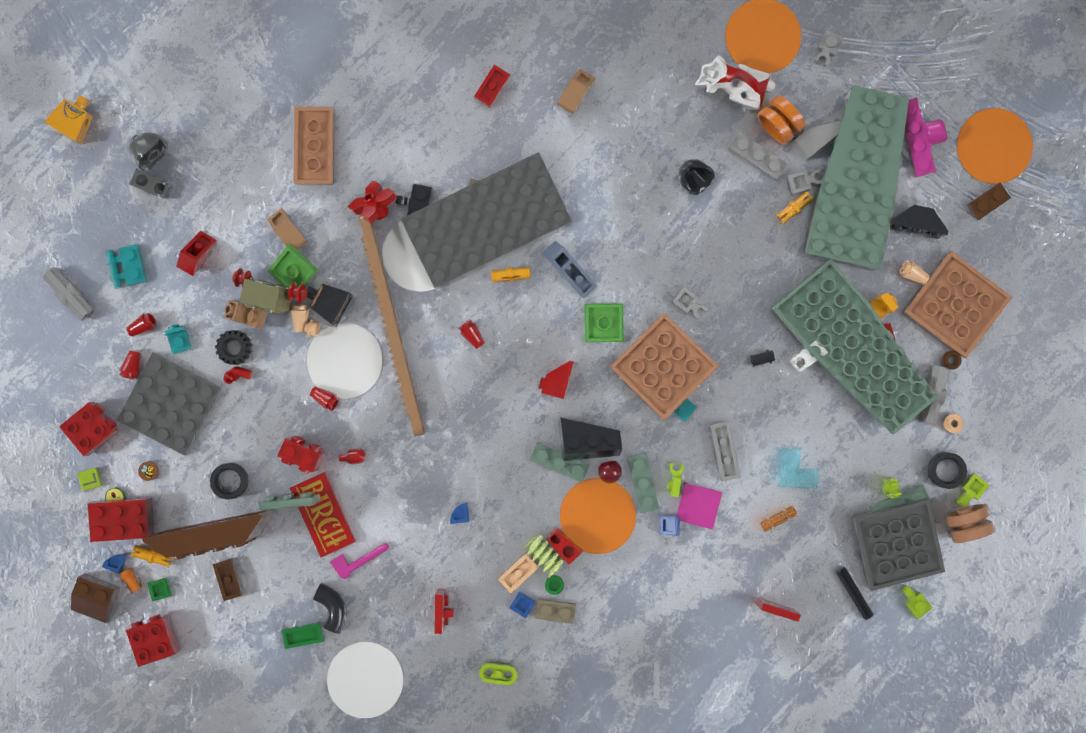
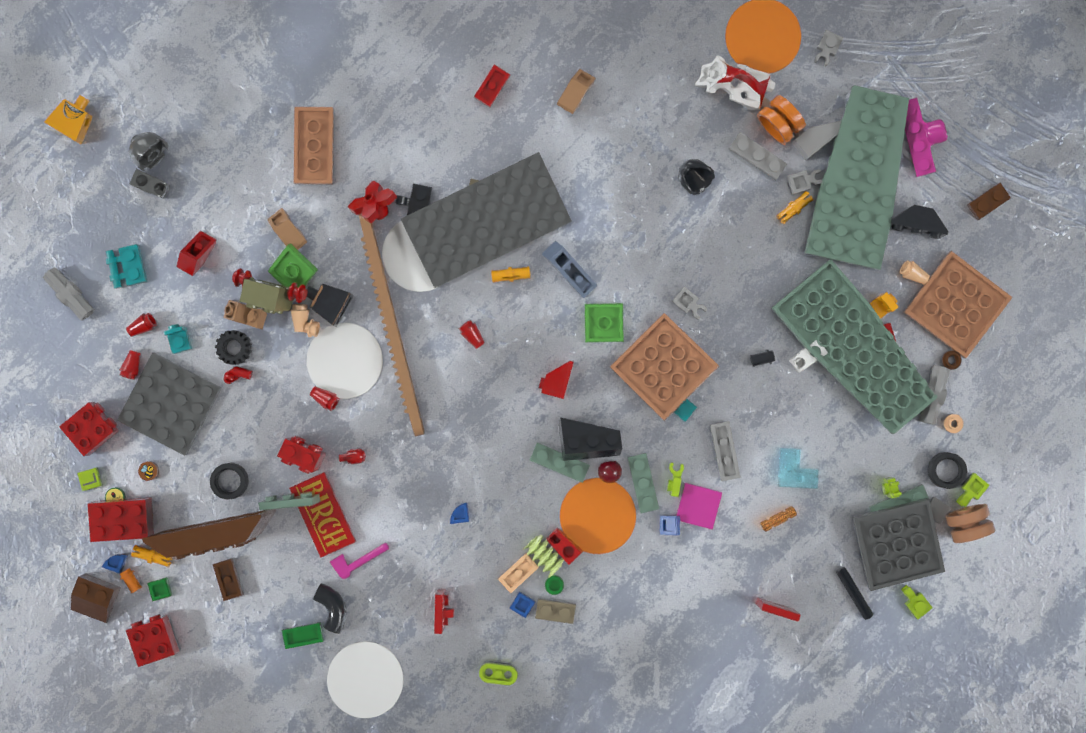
(994, 145): orange sticker -> none

